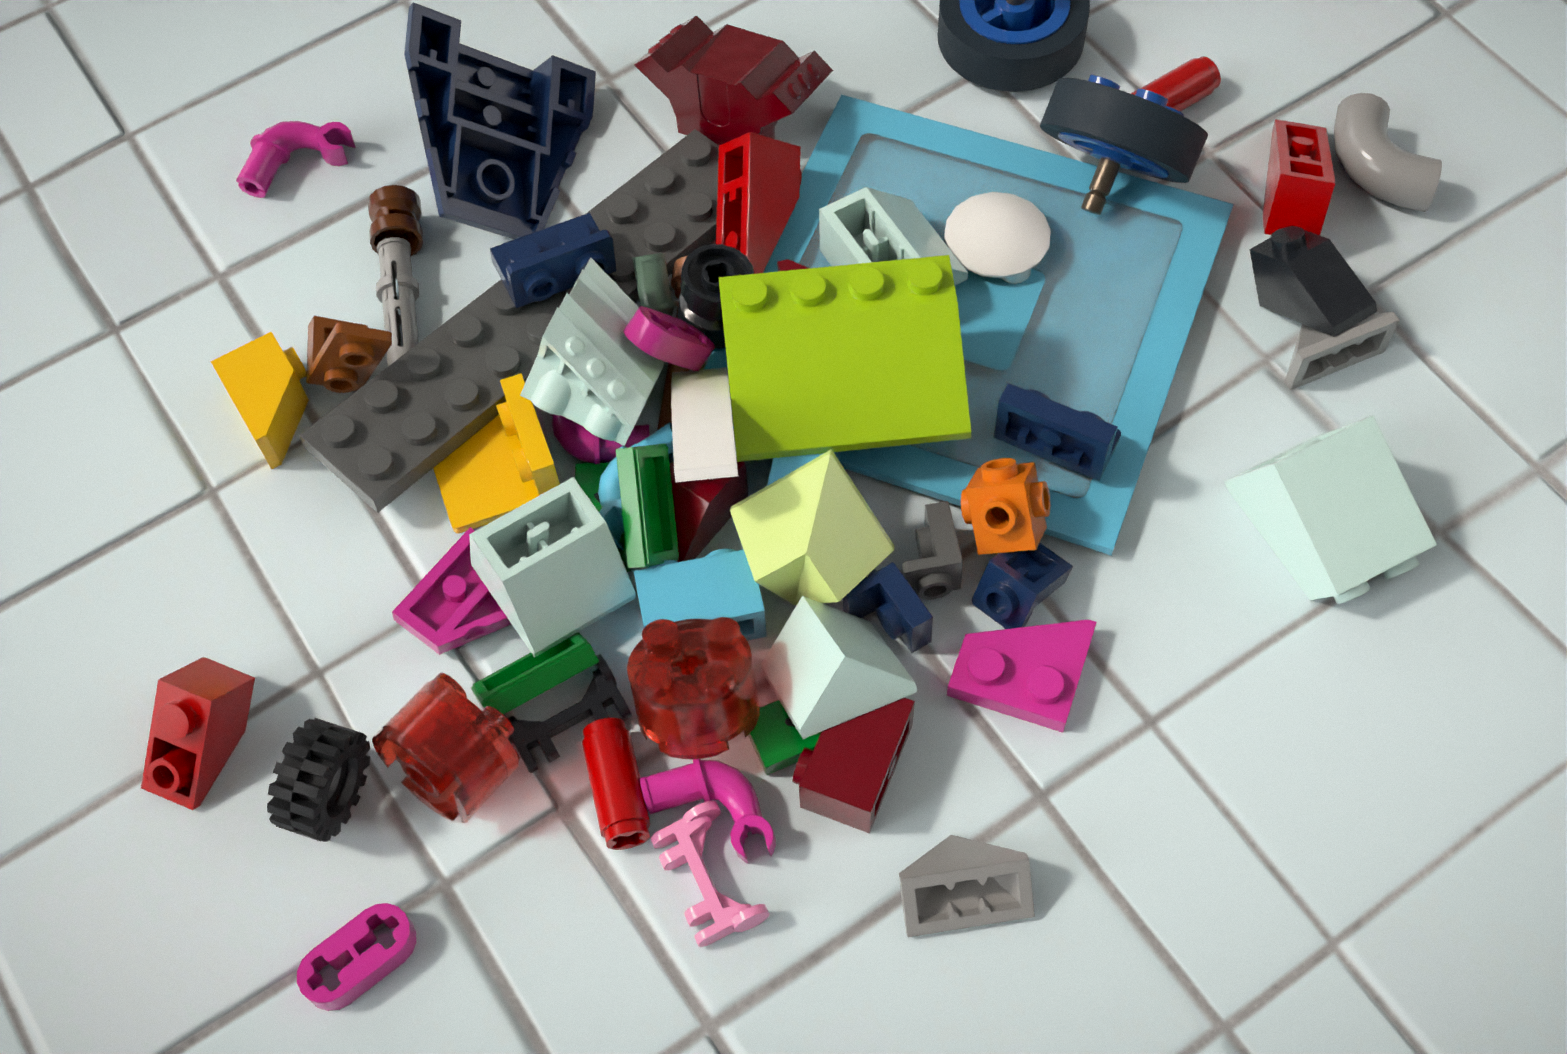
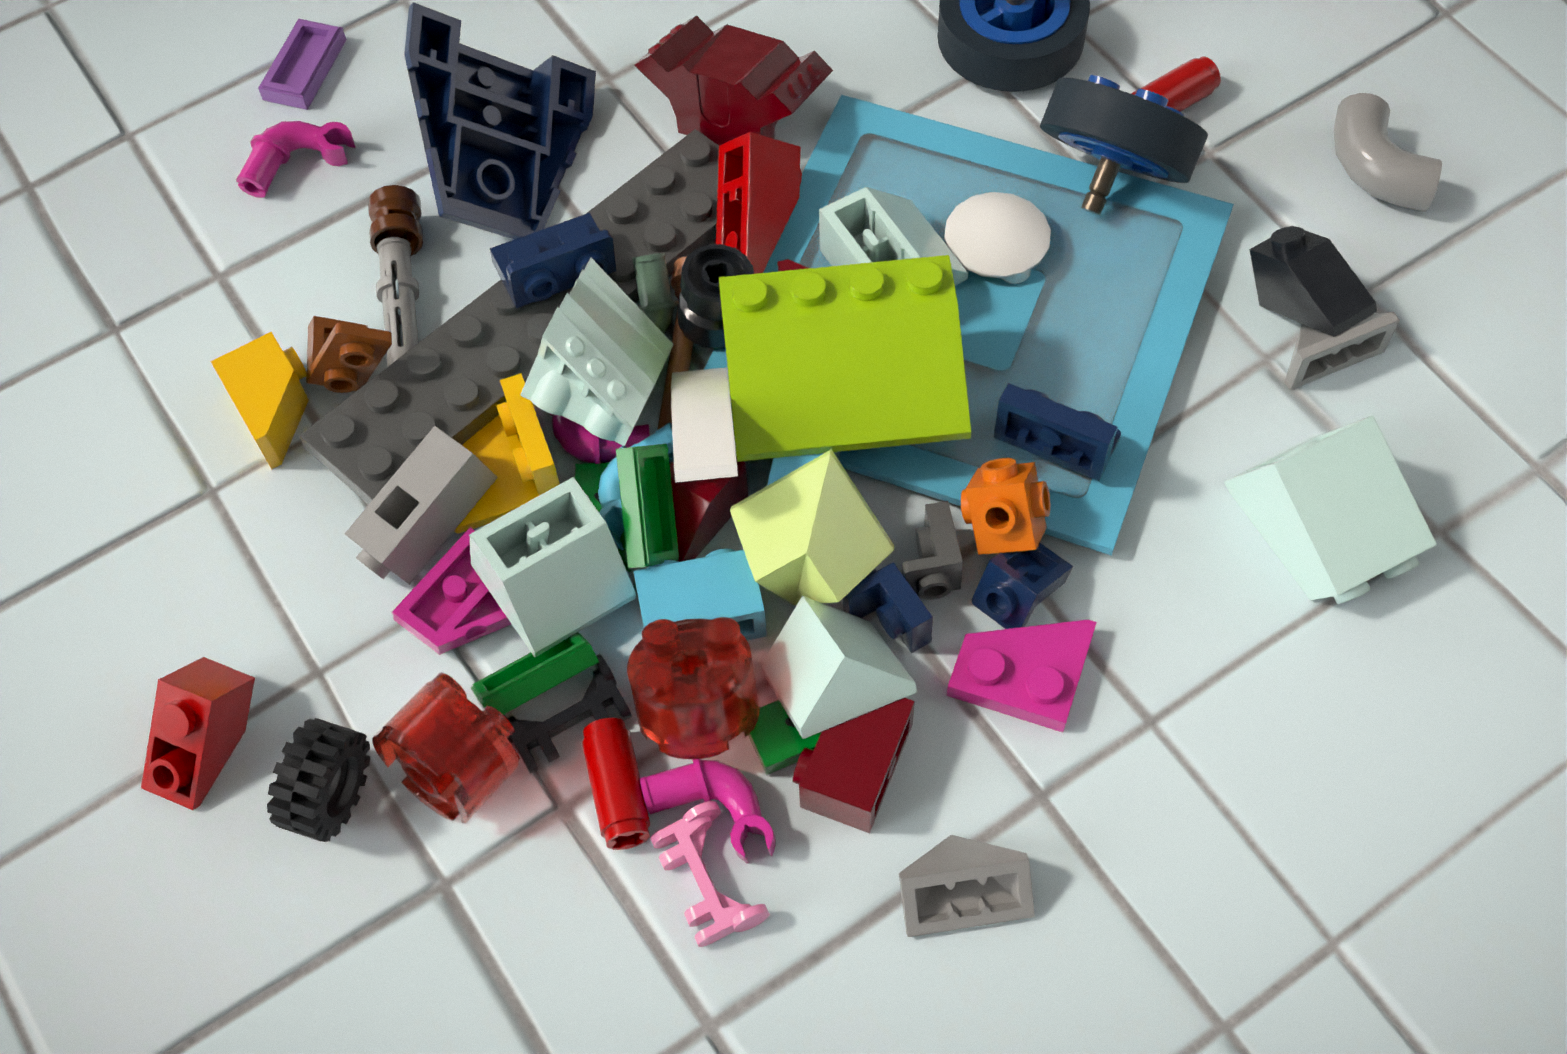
(302, 64): none -> medium lavender tile
(347, 945): dark pink beam -> none
(420, 507): none -> light grey brick
(668, 339): dark pink beam -> none
(1298, 178): red slope -> none

